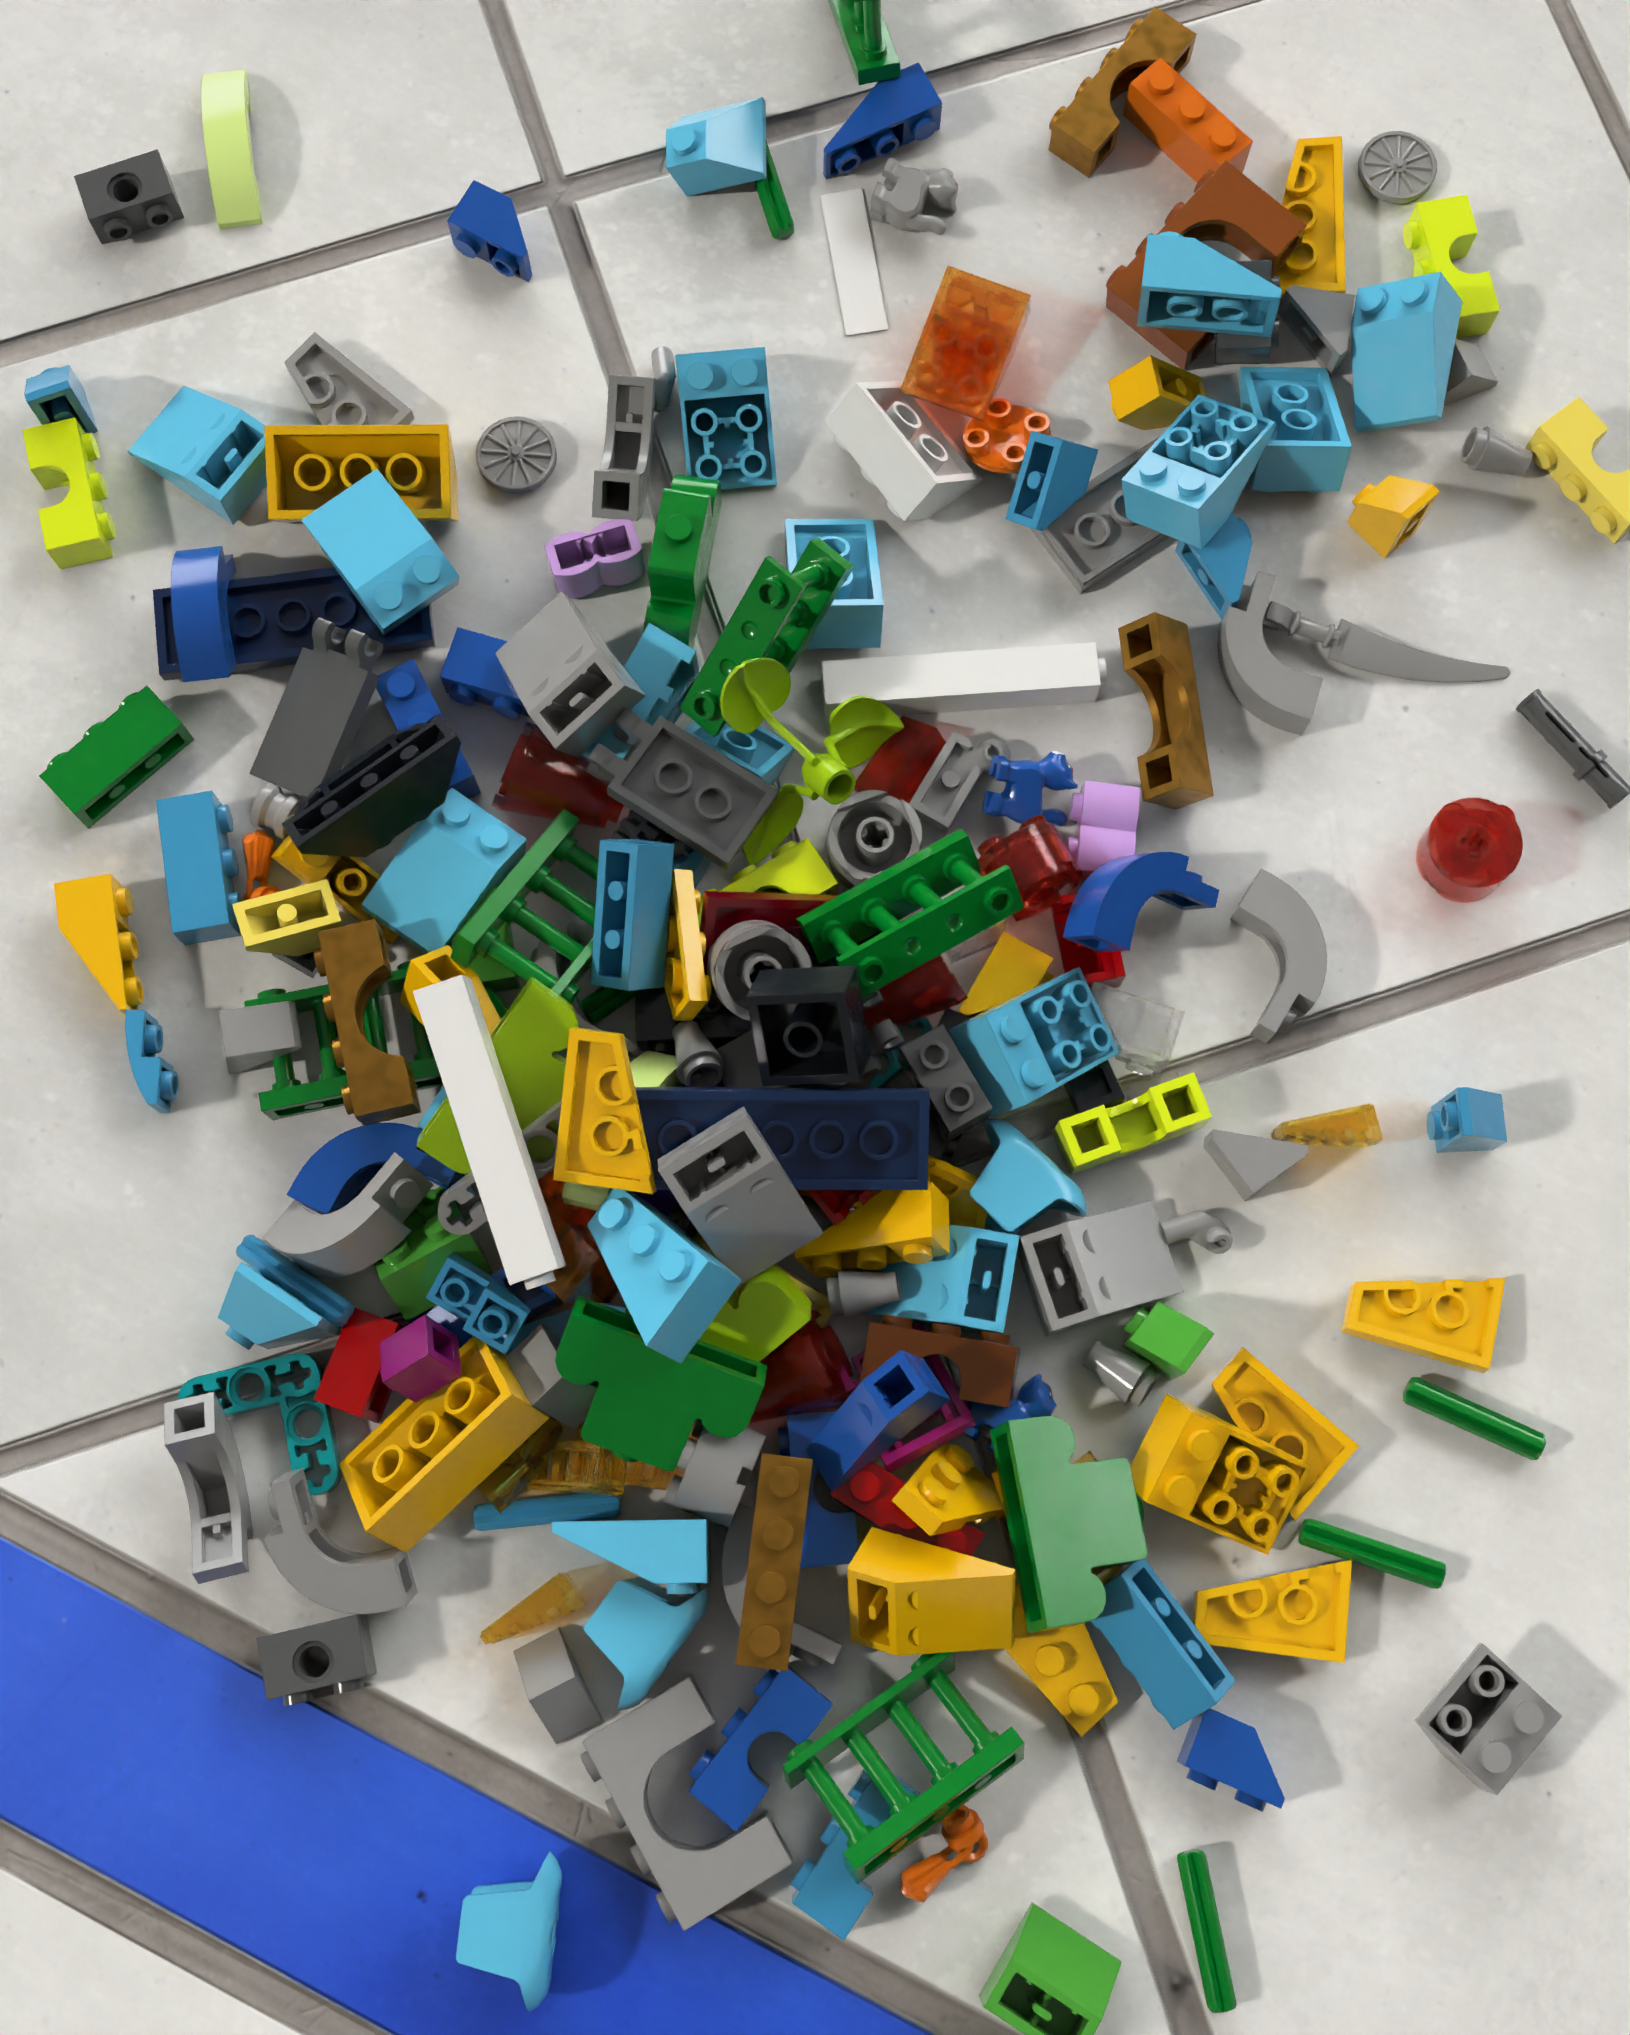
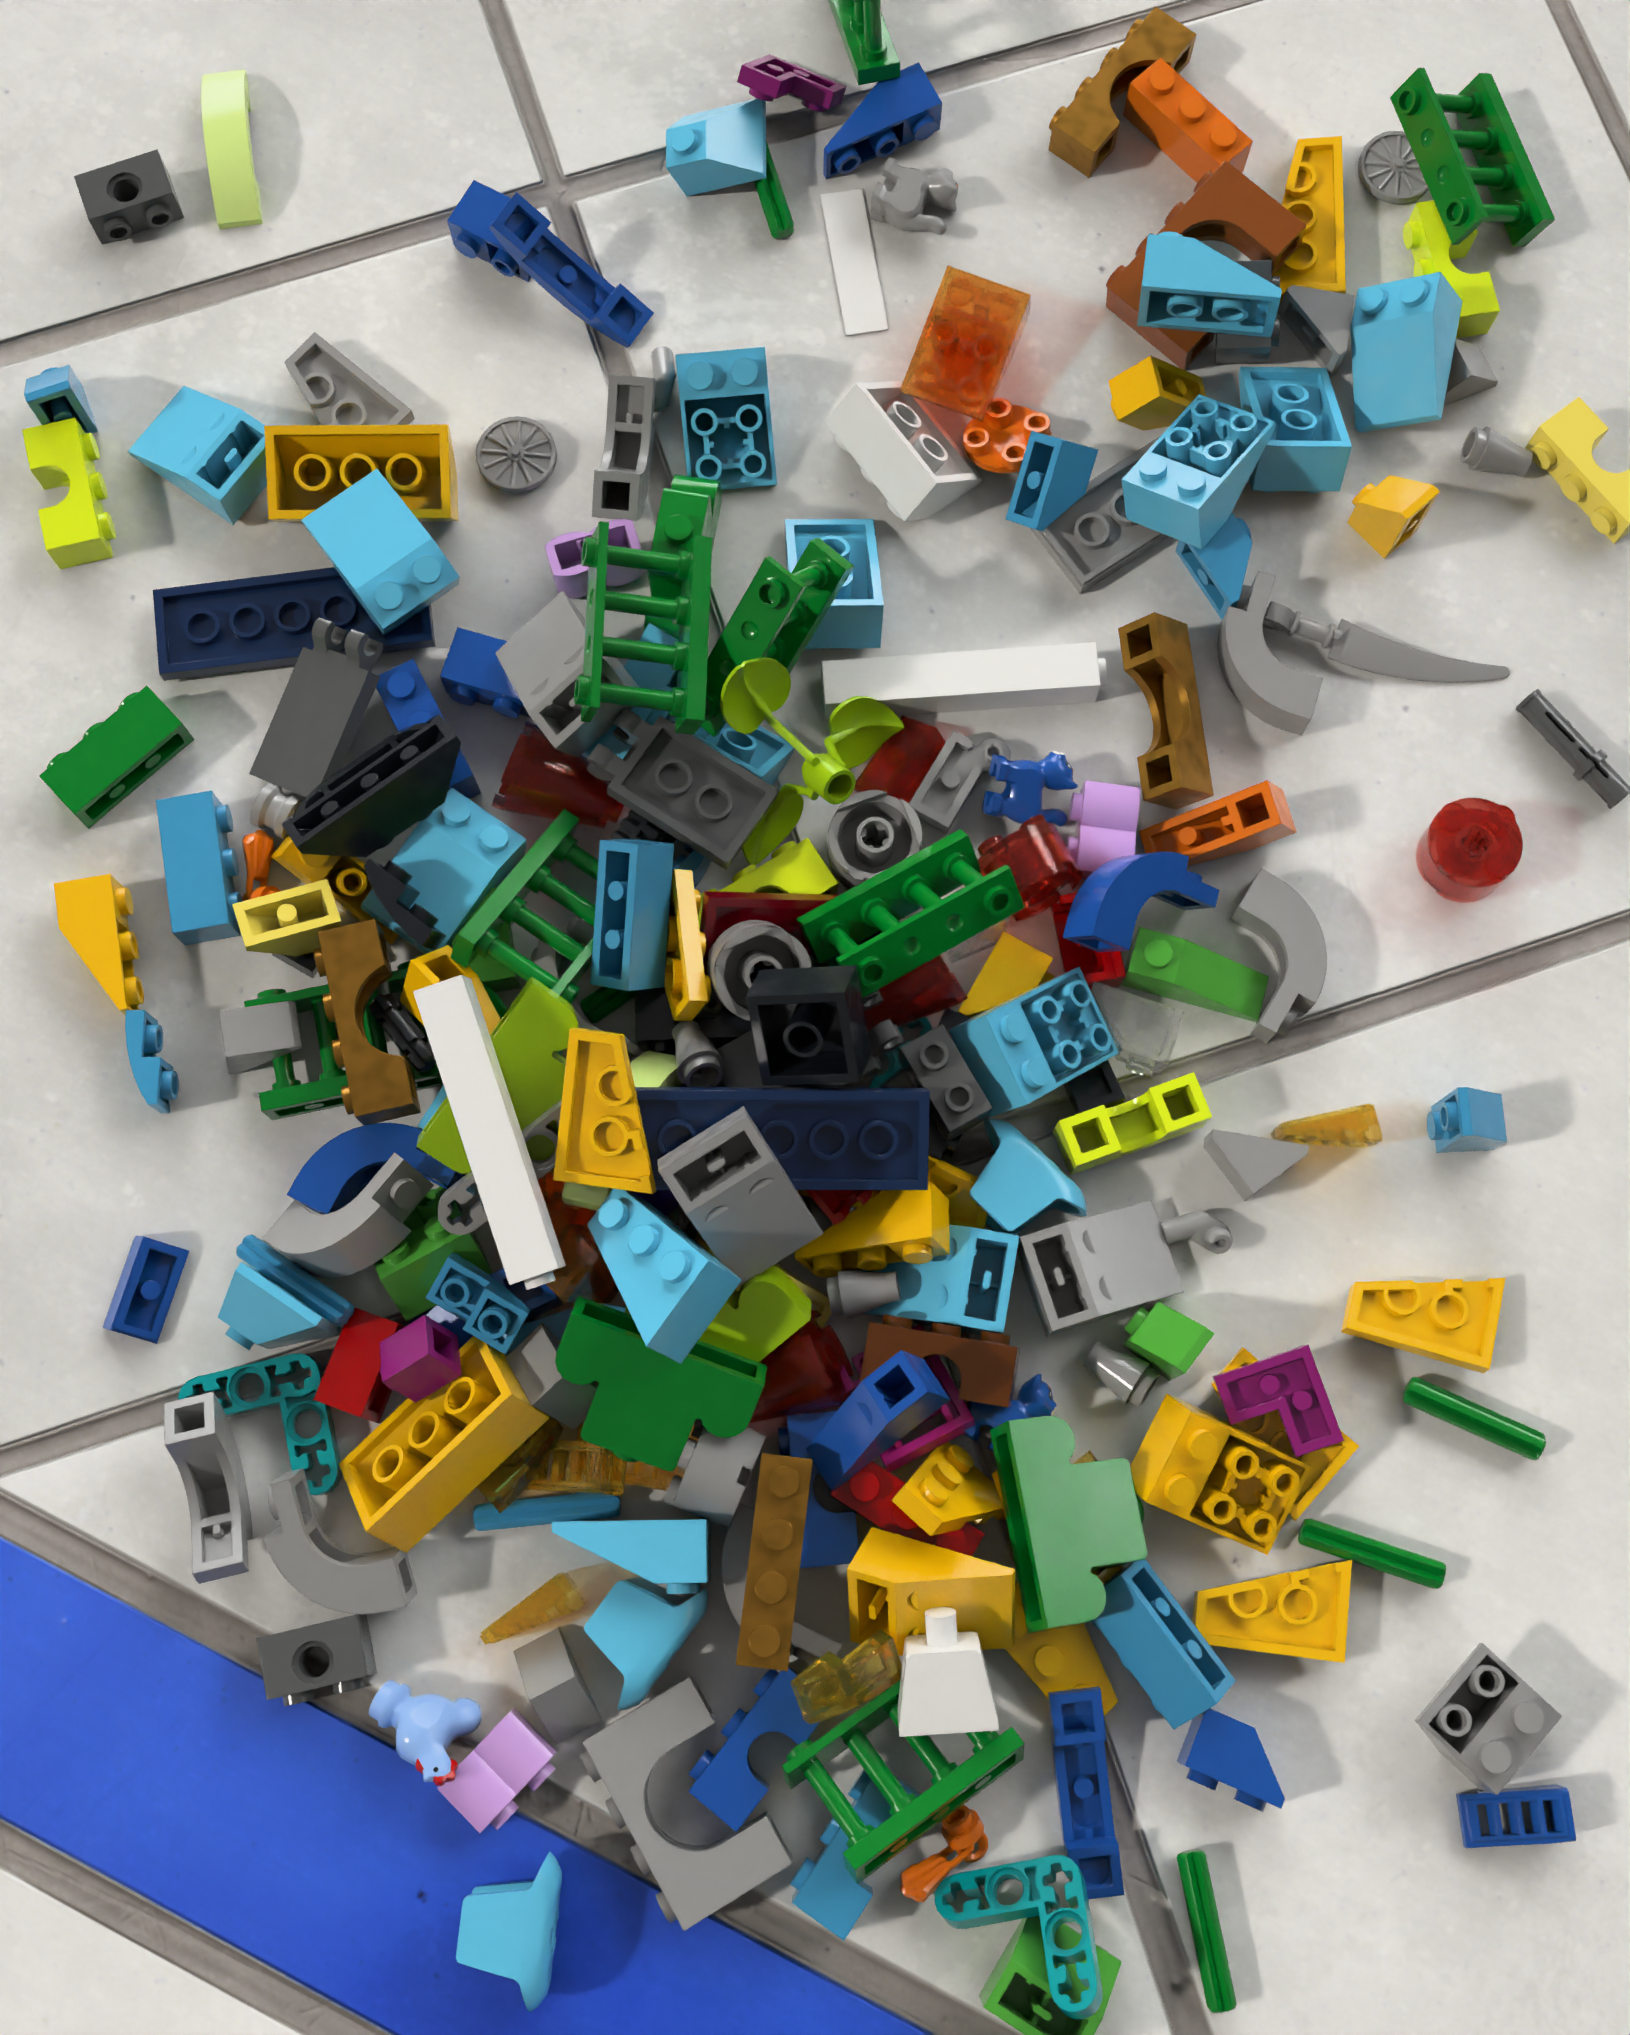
(145, 1289): none -> blue slope
(201, 613): blue arch -> none
(397, 896): none -> black slope
(403, 1032): none -> black axle
(425, 1727): none -> light blue animal
(498, 1770): none -> lavender brick
(566, 275): none -> blue slope
(689, 611): none -> green fence
(774, 77): none -> magenta plate
(839, 1685): none -> clear yellow slope
(944, 1681): none -> white torso
(1035, 1901): none -> teal beam
(1084, 1788): none -> blue slope
(1193, 975): none -> bright green slope
(1224, 826): none -> orange slope
(1284, 1384): none -> magenta plate
(1497, 150): none -> green fence
(1560, 1812): none -> blue slope

